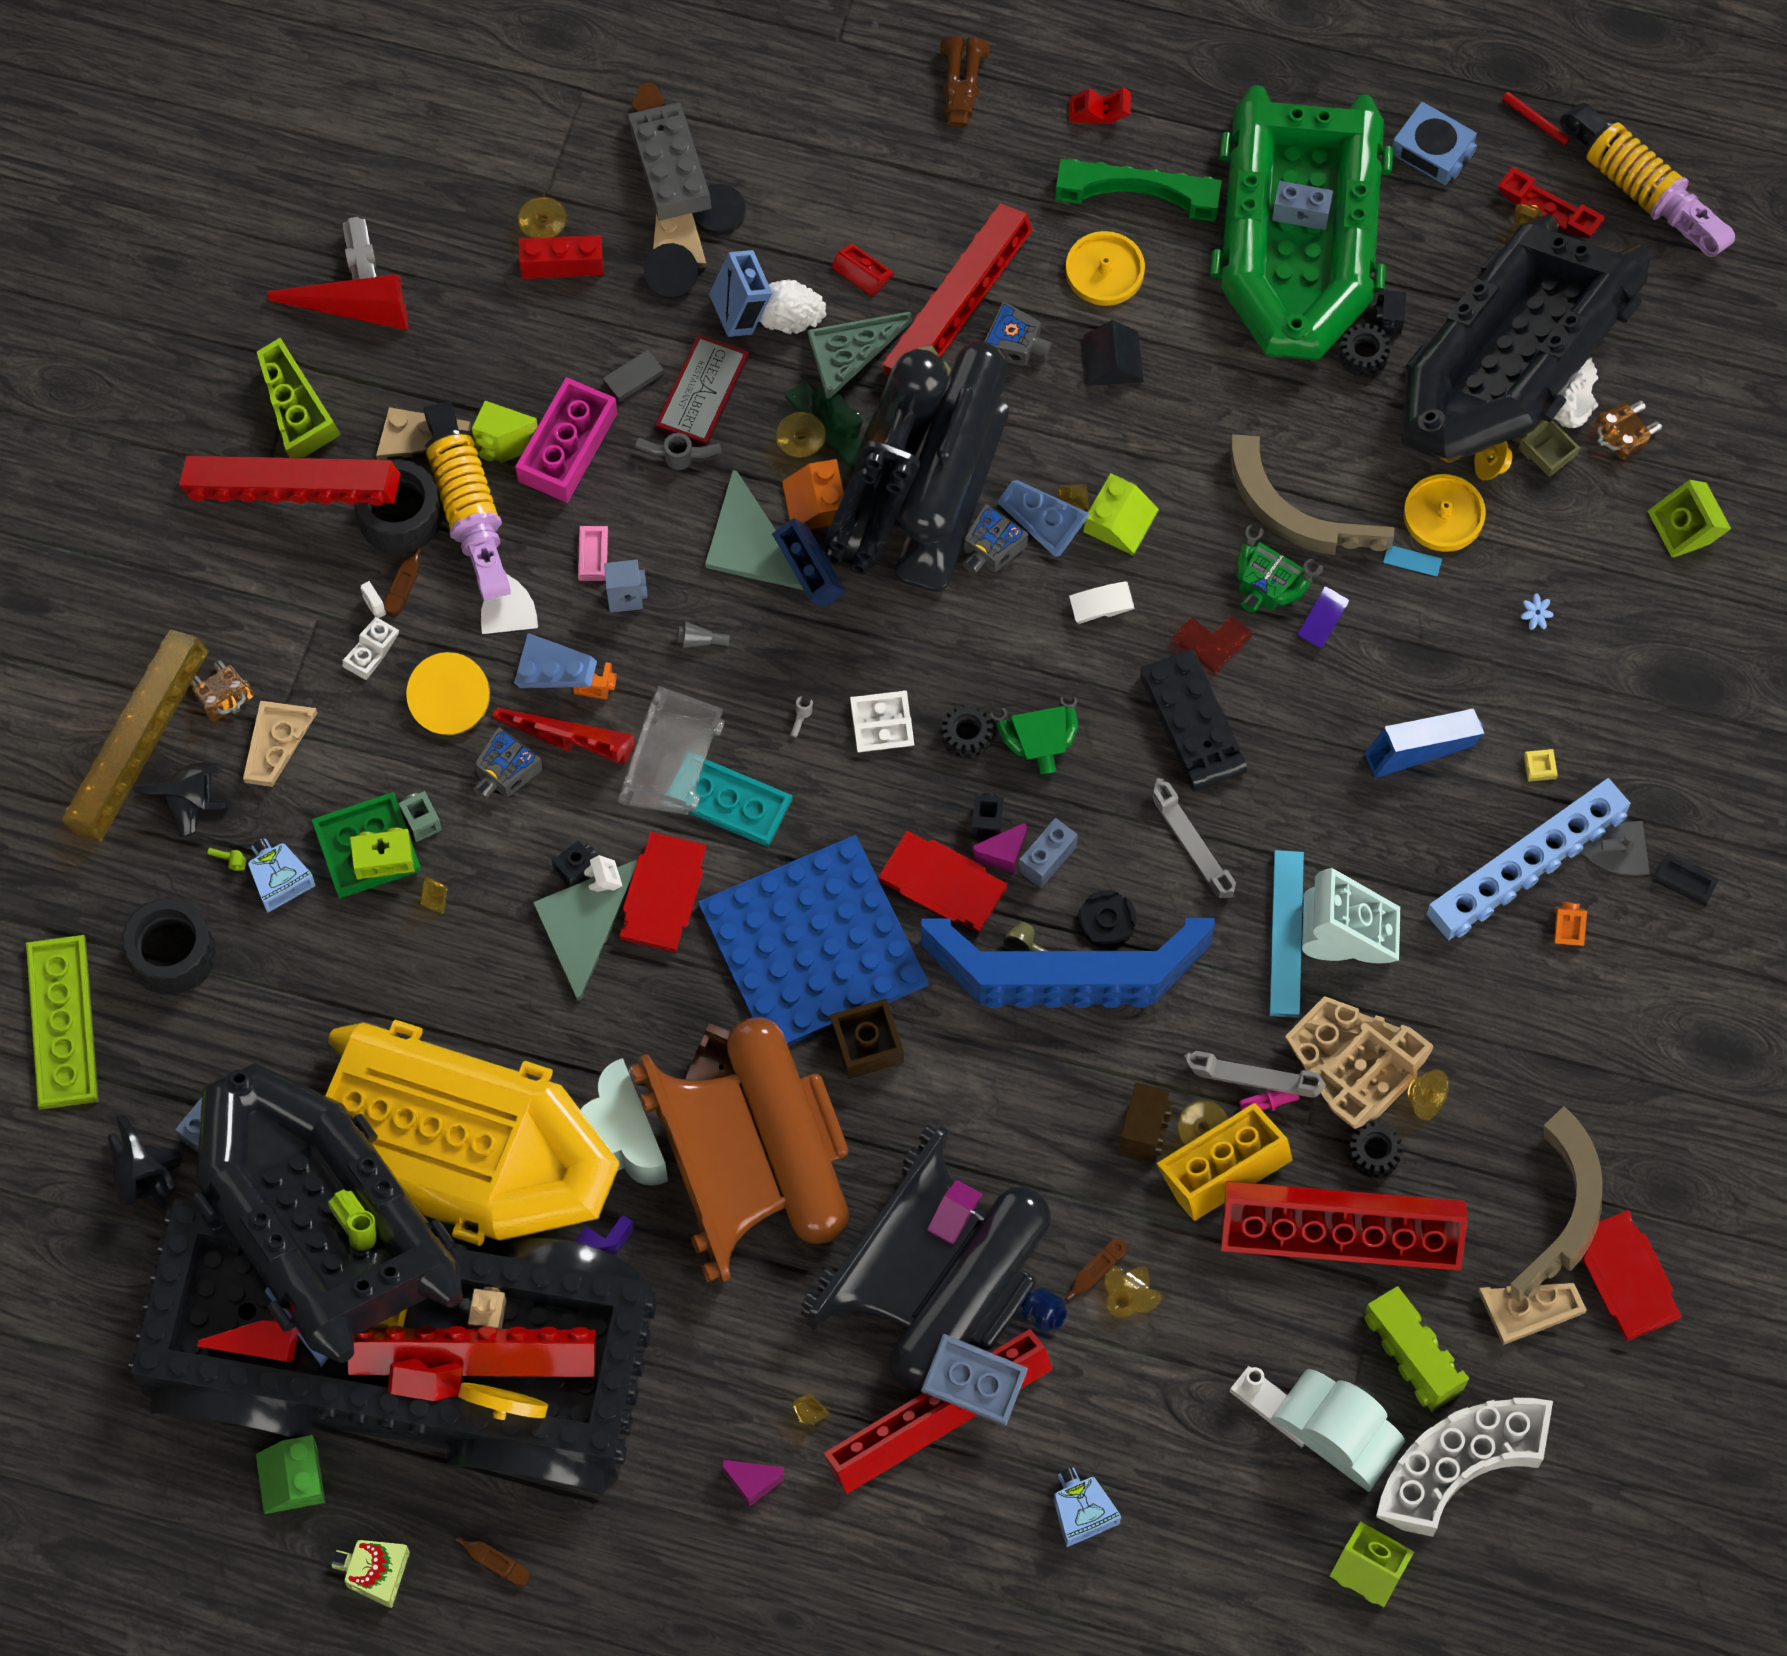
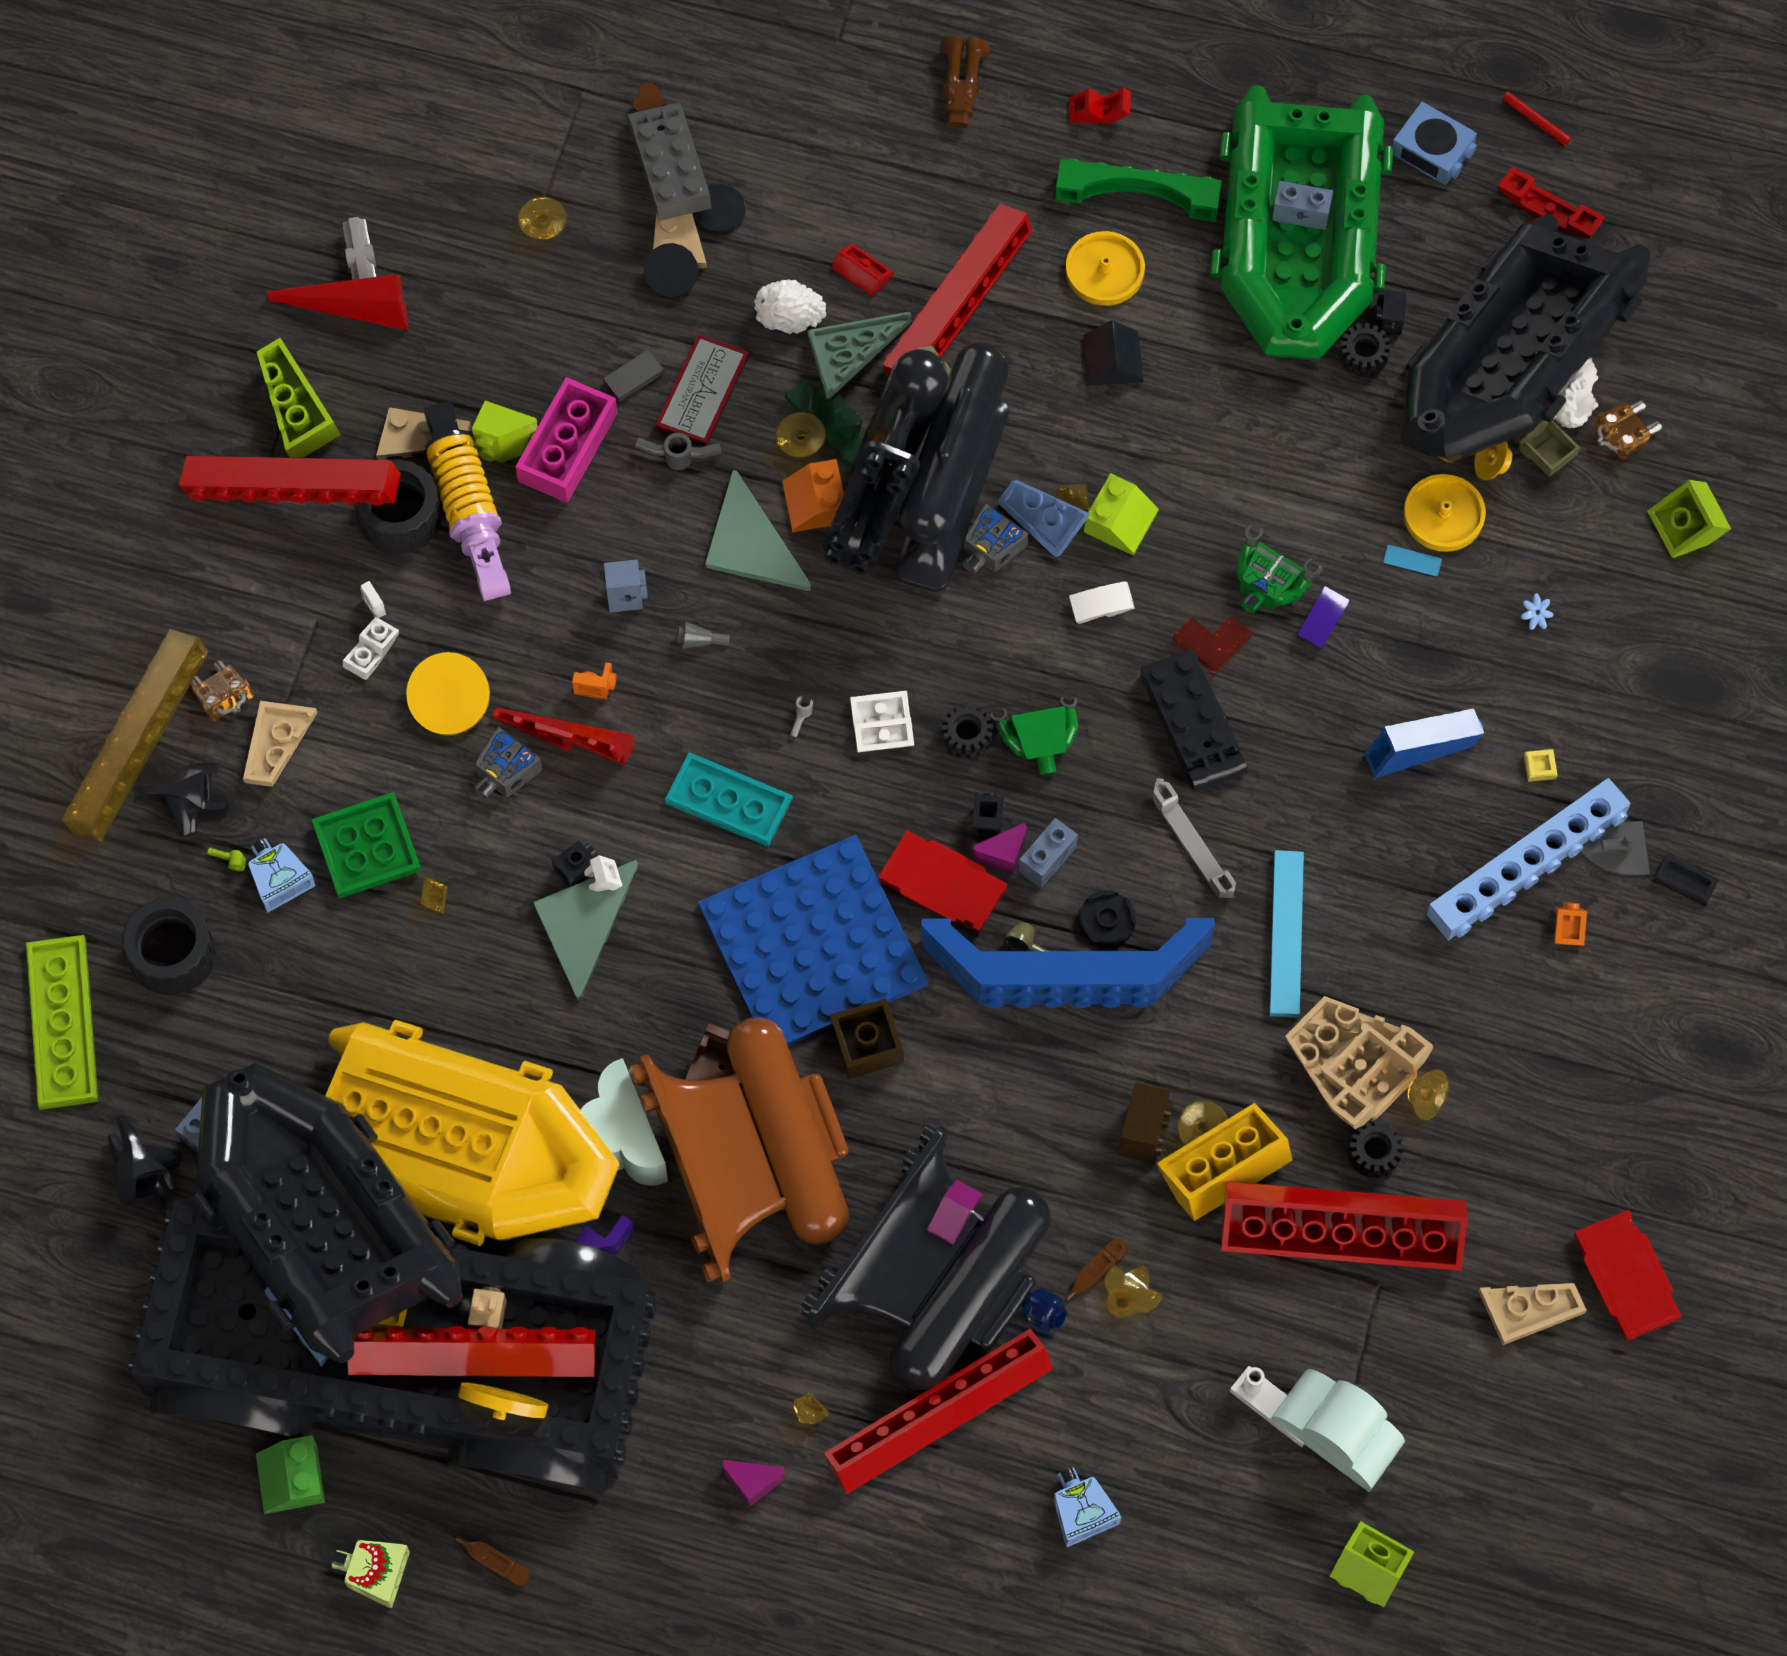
(256, 1339): red slope -> none
(354, 1220): lime piece -> none
(396, 856): lime brick -> none
(402, 585): reddish brown piece -> none
(418, 1381): red slope -> none
(425, 825): sand green brick -> none
(509, 611): white sticker -> none
(553, 665): medium blue wing -> none
(561, 256): red brick -> none
(592, 553): bright pink tile -> none
(663, 892): red piece -> none
(670, 753): clear windscreen -> none
(740, 293): medium blue brick -> none
(809, 563): dark blue brick -> none
(974, 1379): sand blue tile -> none
(1017, 335): torso -> none
(1207, 1066): light grey piece -> none
(1269, 1099): dark pink axle -> none
(1285, 519): dark tan arch -> none
(1349, 921): light aqua brick -> none
(1415, 1349): lime wedge -> none
(1459, 1450): white brick -> none
(1526, 213): clear yellow slope -> none
(1577, 1150): dark tan arch -> none
(1645, 178): piece -> none

